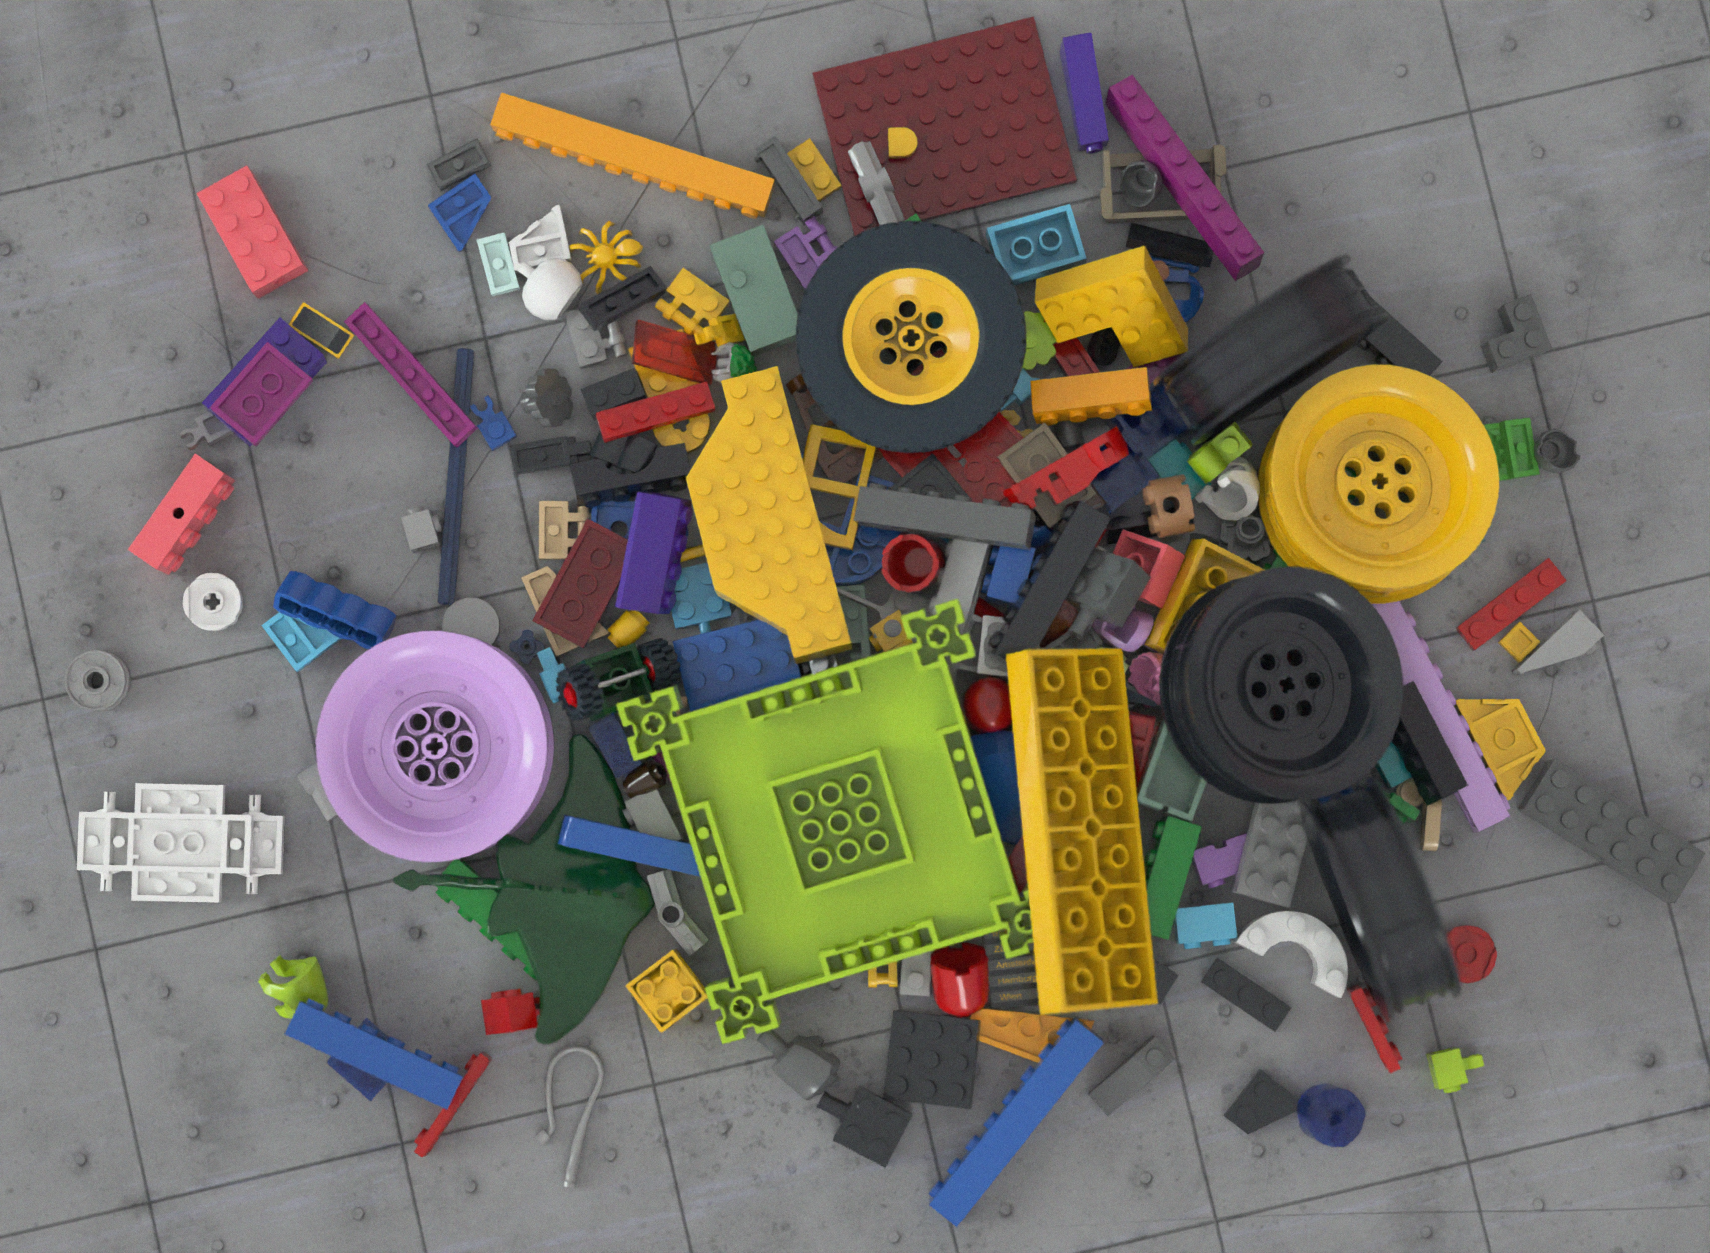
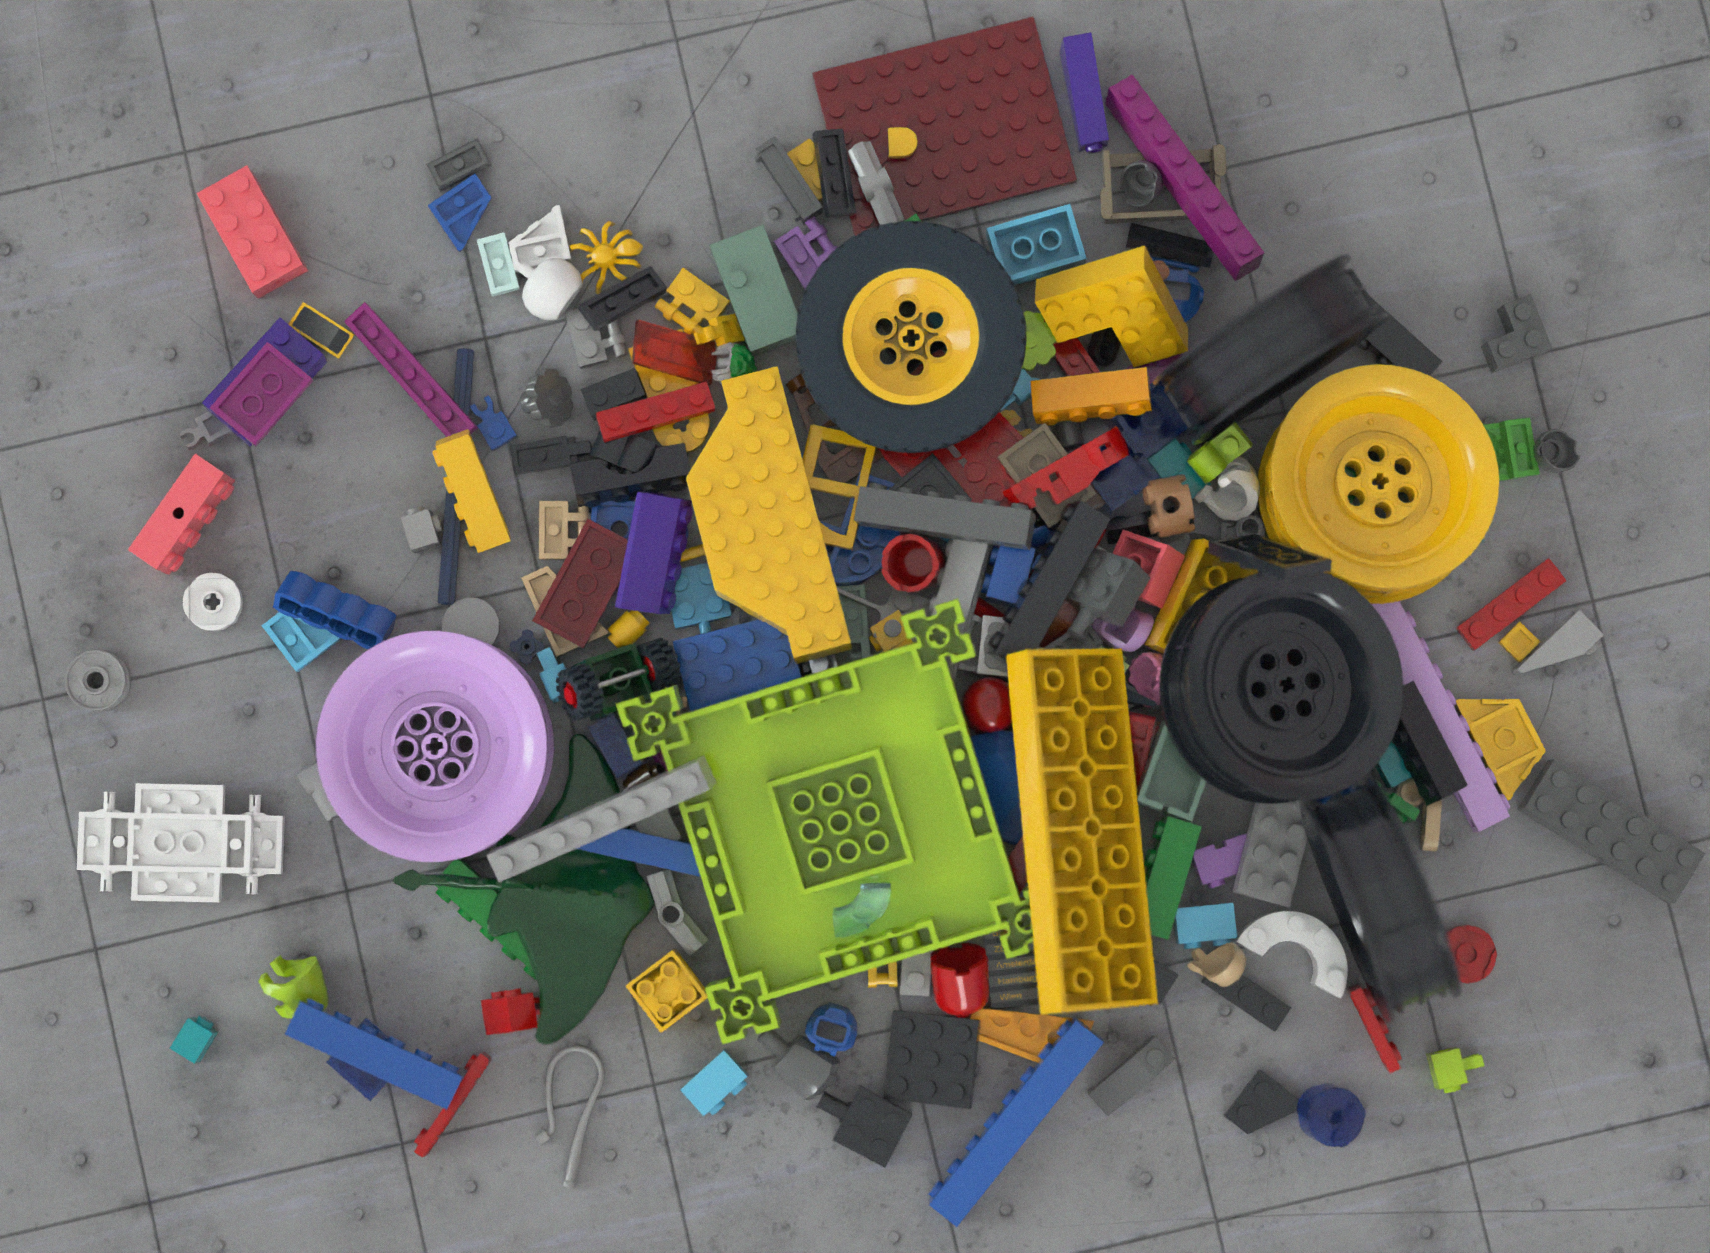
(194, 1039): none -> teal brick
(472, 490): none -> yellow brick
(601, 818): none -> light grey brick
(632, 155): light orange brick -> none
(715, 1083): none -> medium azure brick
(834, 173): none -> black plate
(837, 1015): none -> blue helmet
(863, 911): none -> clear light blue tile
(1221, 965): none -> tan piece
(1270, 557): none -> black plate

